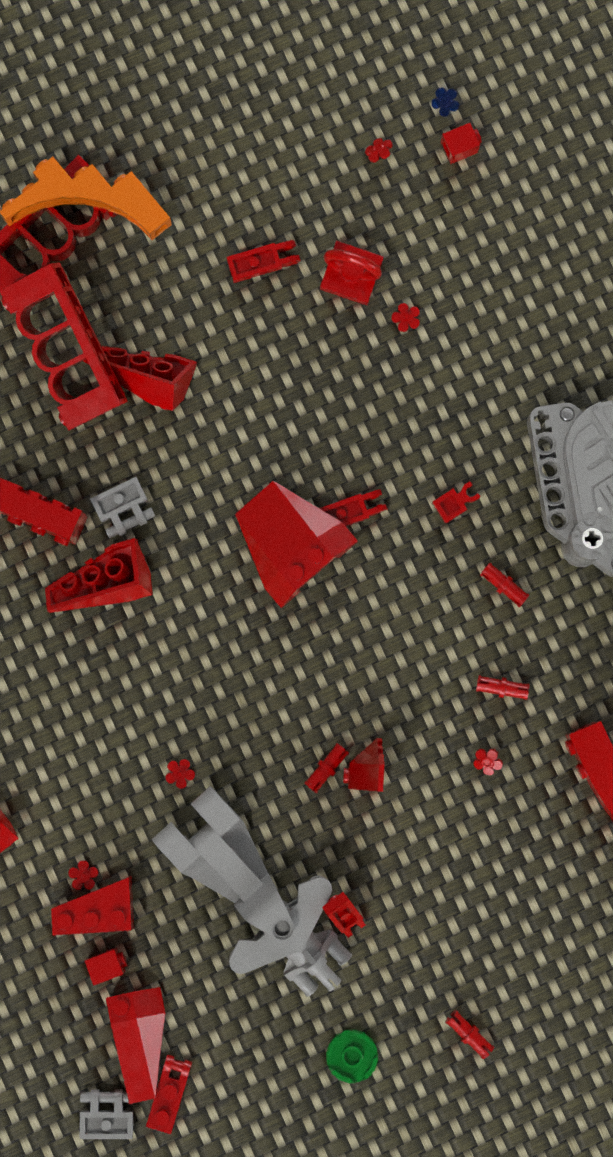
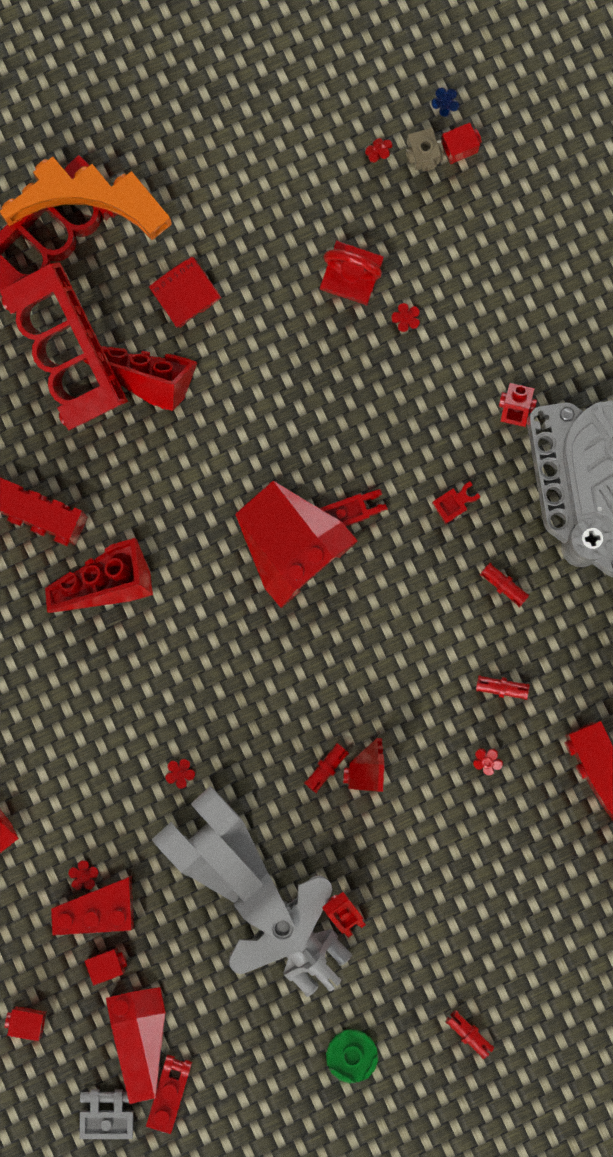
(25, 1023): none -> red brick
(119, 500): light grey plate -> none
(185, 292): none -> red slope
(261, 261): red hinge -> none
(424, 150): none -> dark tan brick
(517, 404): none -> red brick

